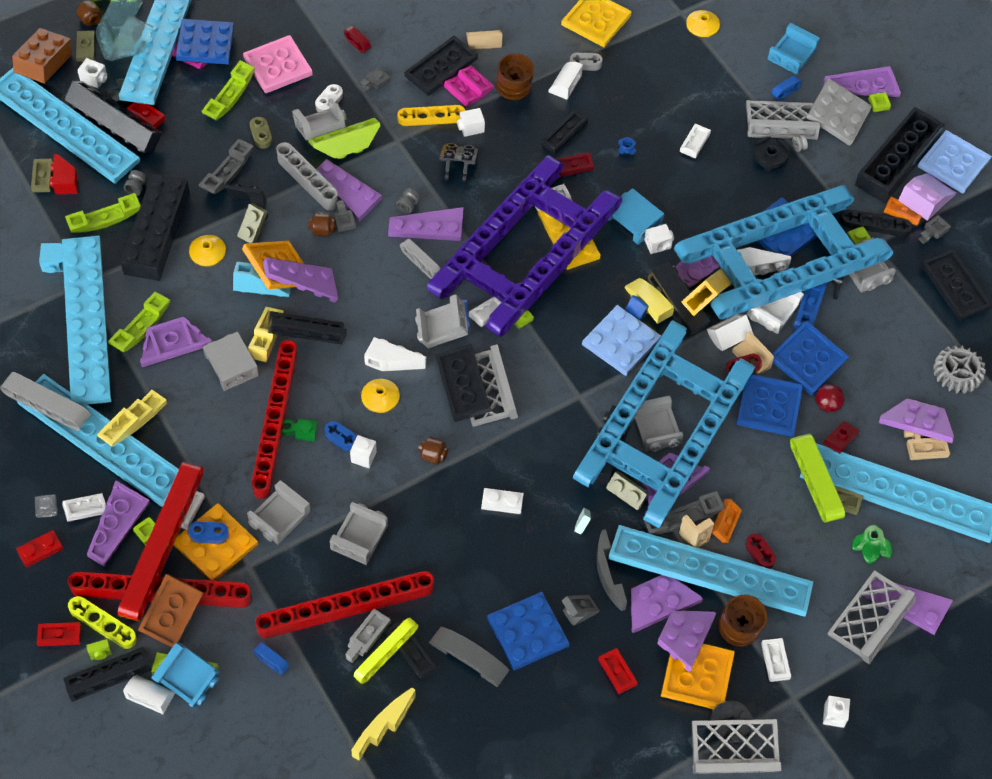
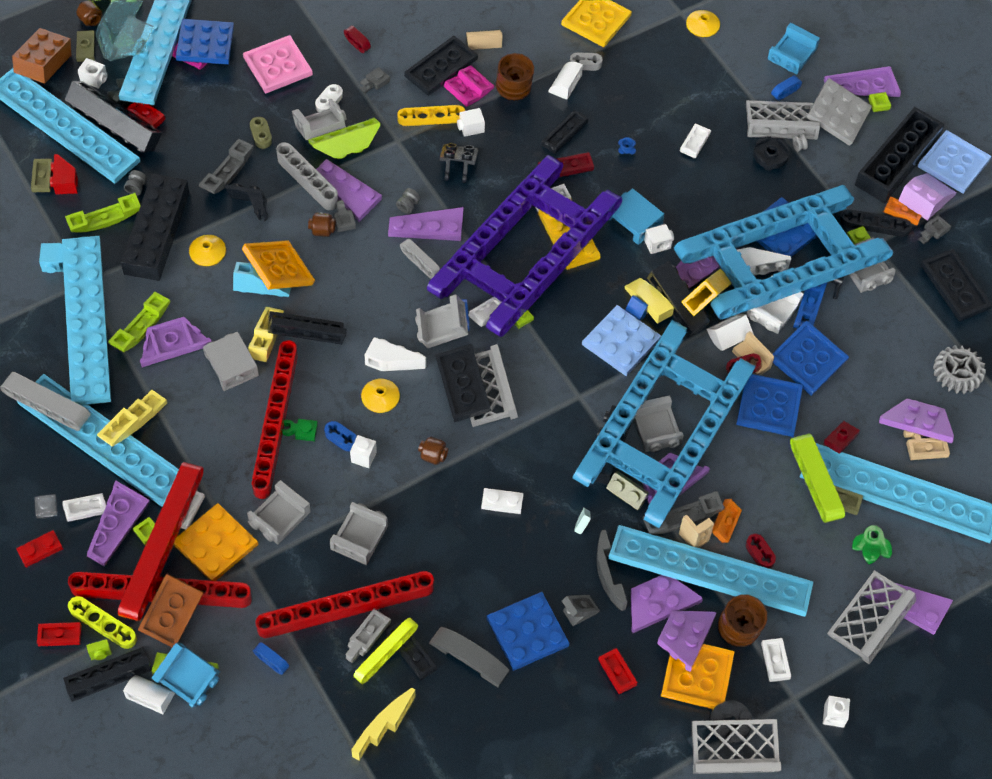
(208, 534): blue plate -> none
(231, 91): lime slope -> none
(252, 223): plate -> none
(303, 276): medium lavender wing -> none
(830, 398): dark red hair -> none

